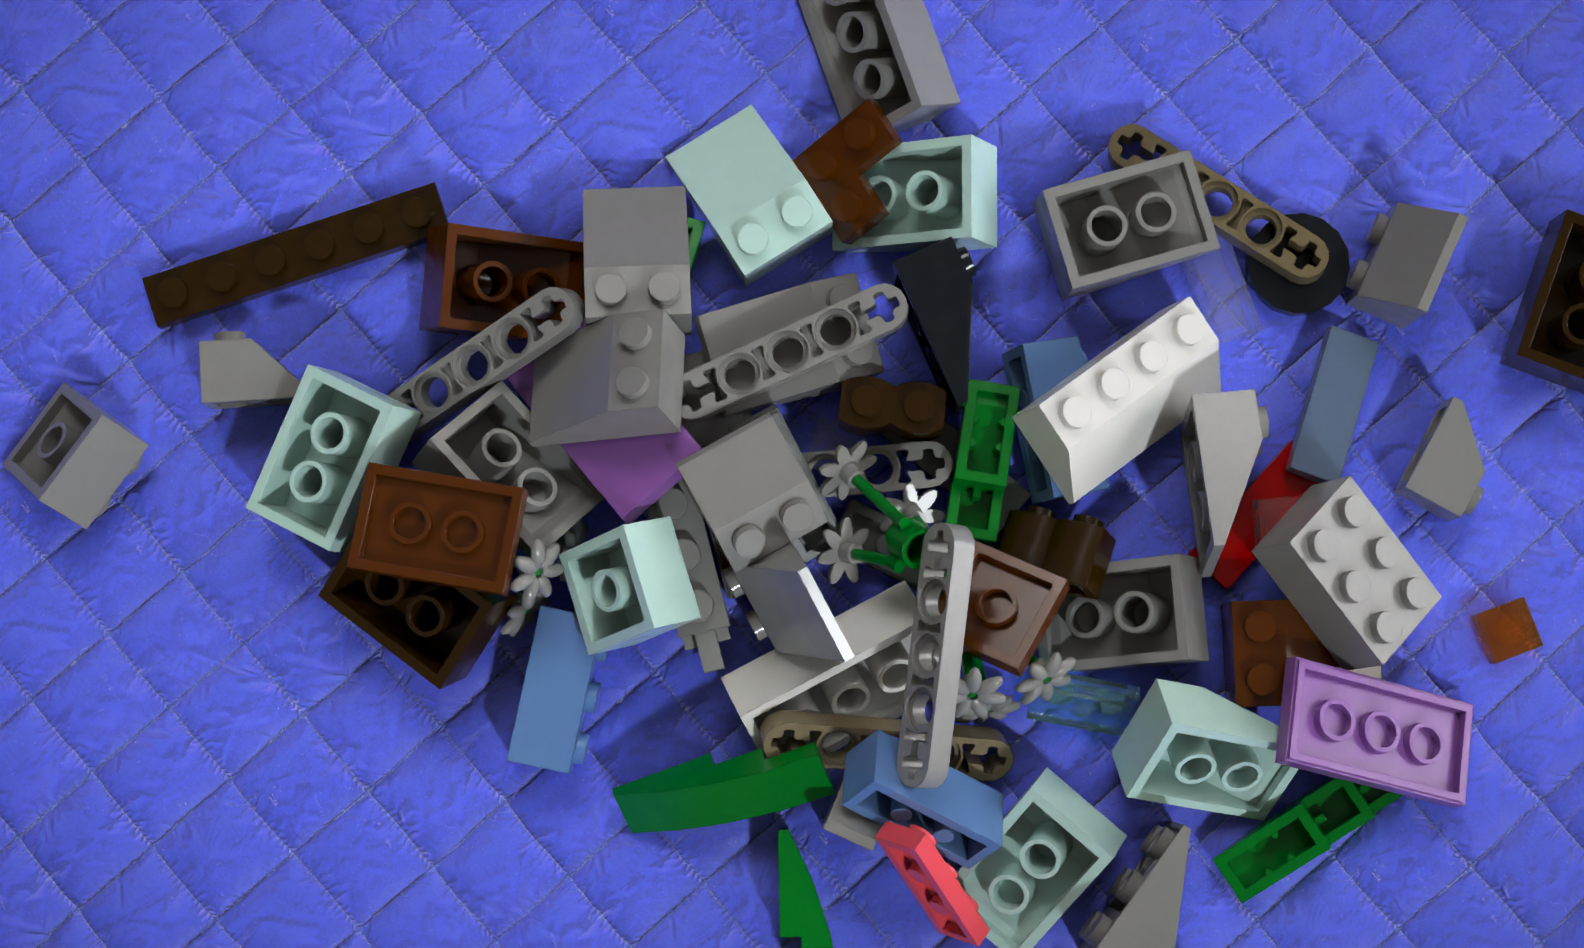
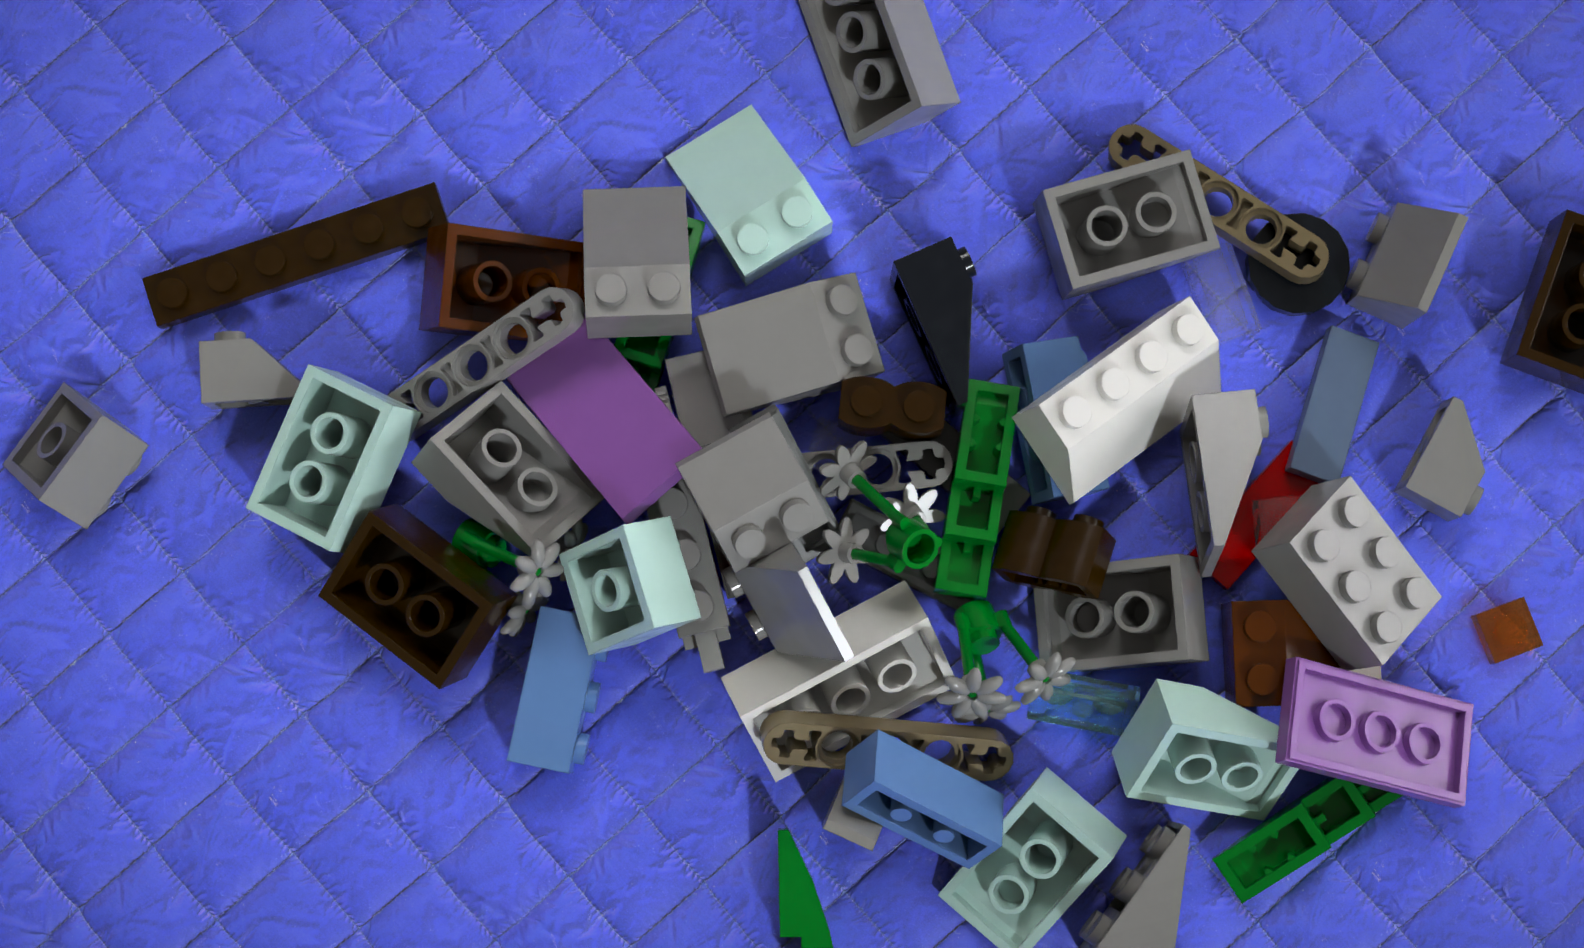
(437, 529): reddish brown plate -> none
(610, 381): light grey slope -> none
(725, 792): green slope -> none
(816, 350): light grey beam -> none
(837, 169): reddish brown plate -> none
(932, 882): coral plate -> none
(933, 194): light aqua slope -> none
(949, 634): light grey beam -> none
(1008, 608): reddish brown plate -> none

